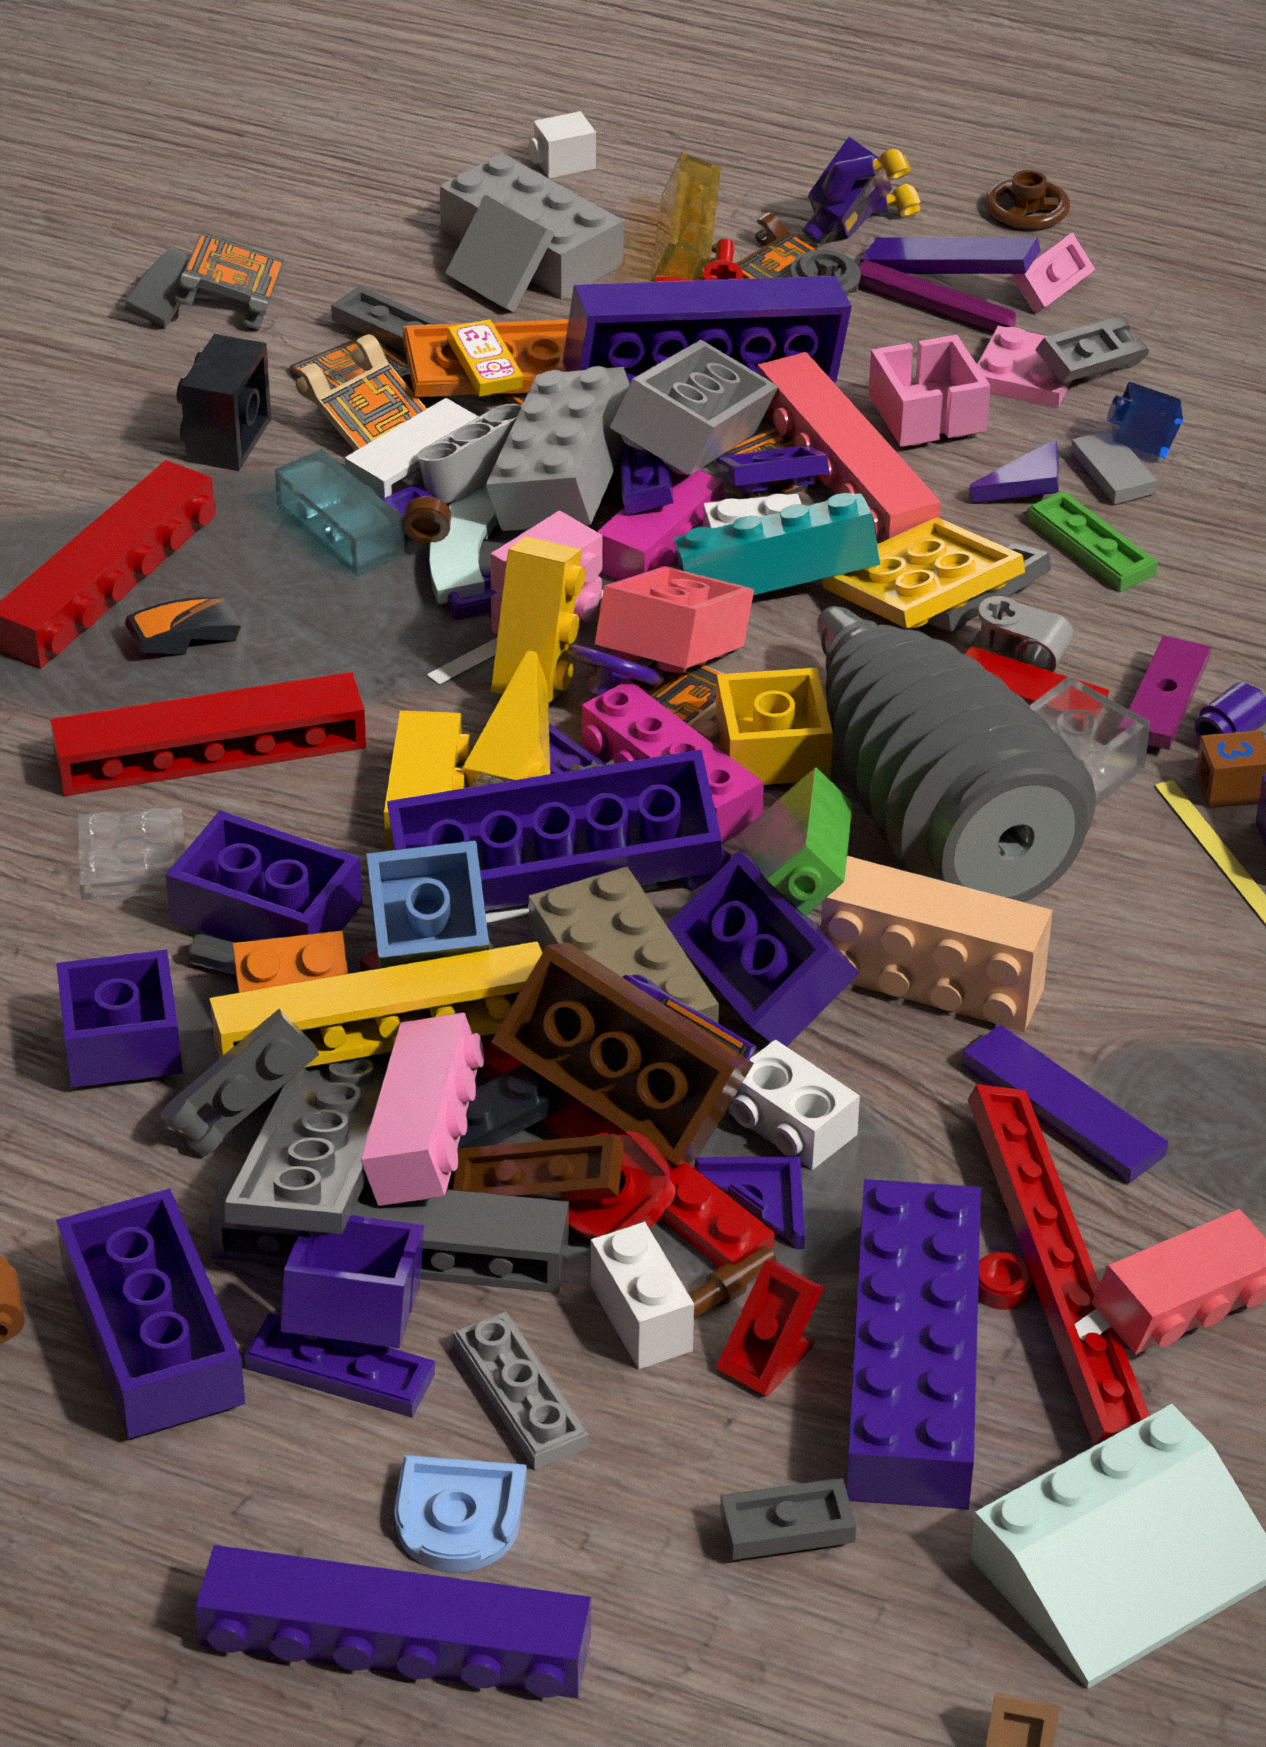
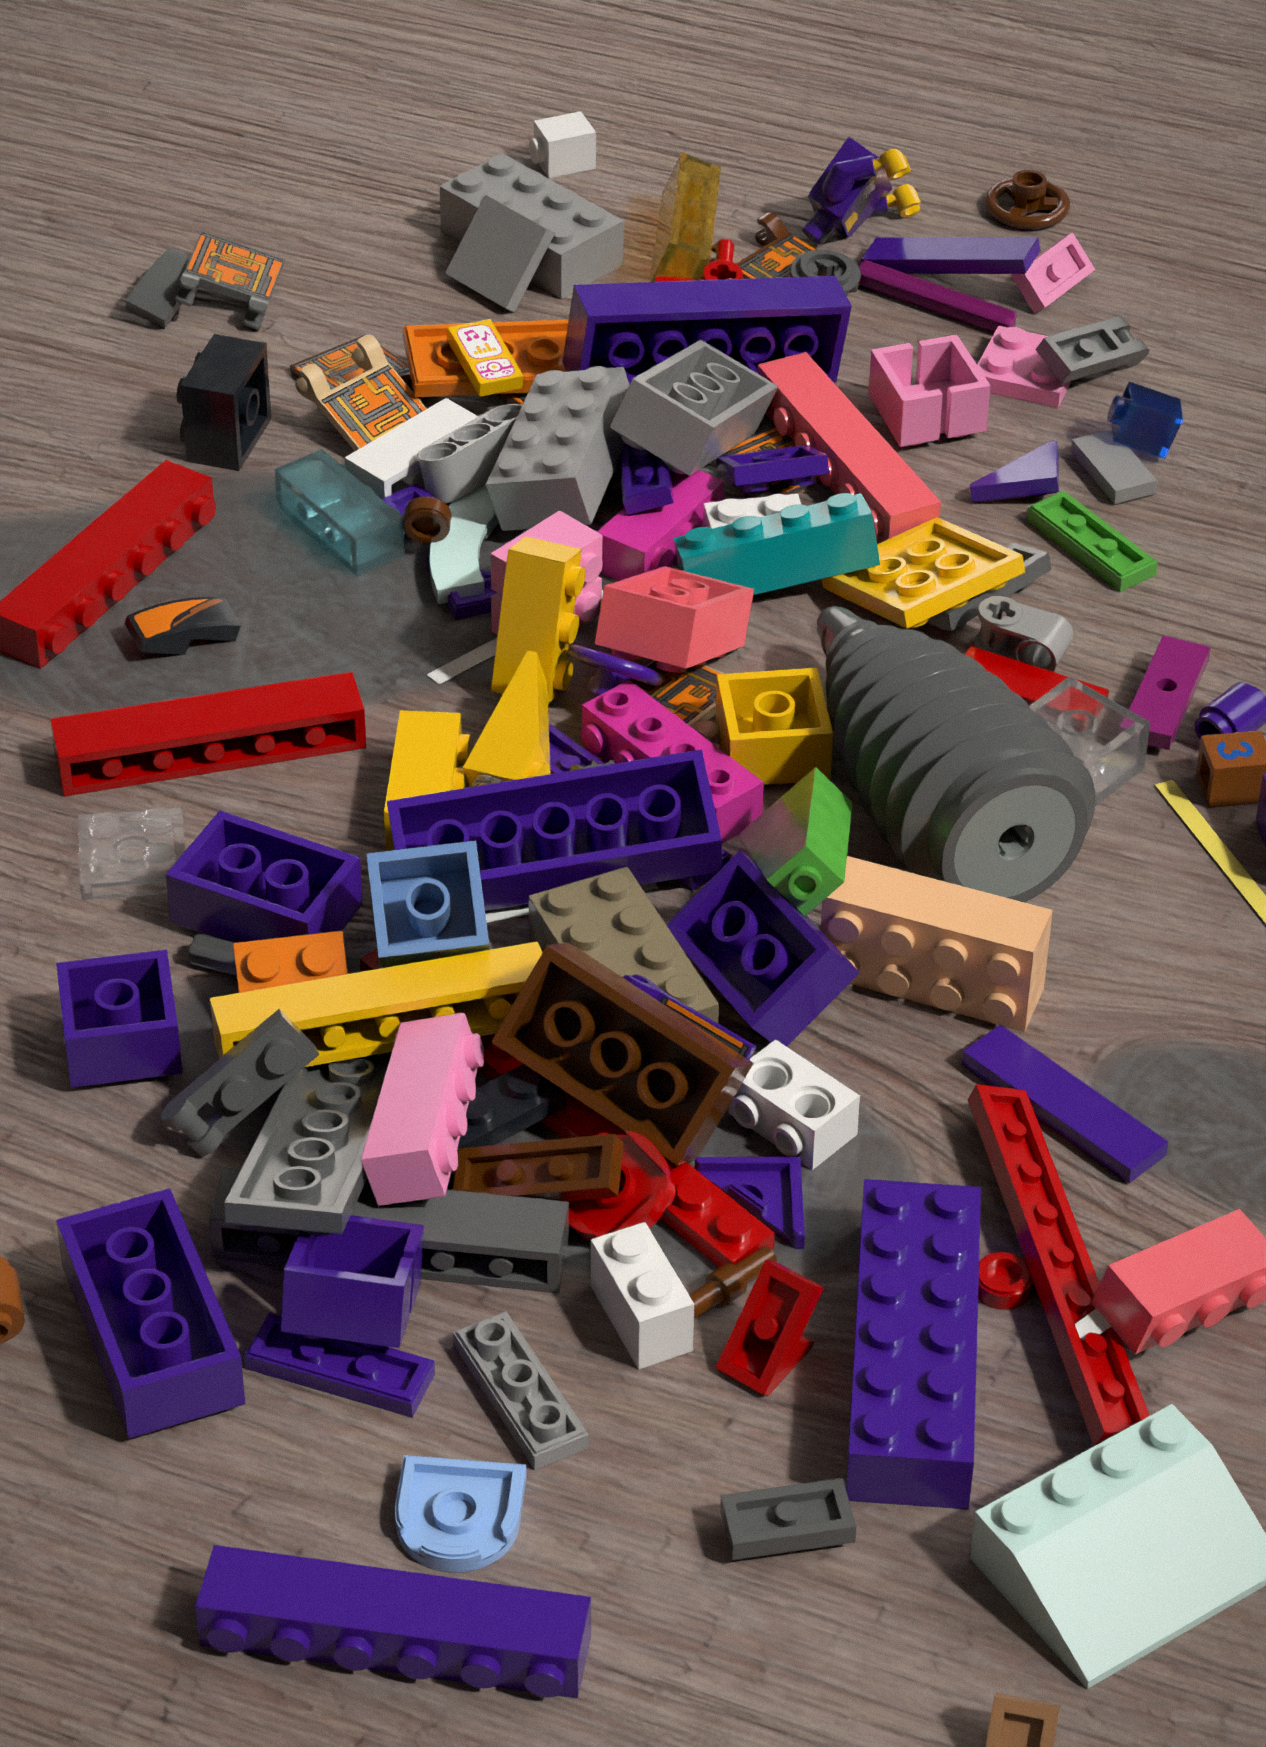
(378, 316): dark grey plate -> none

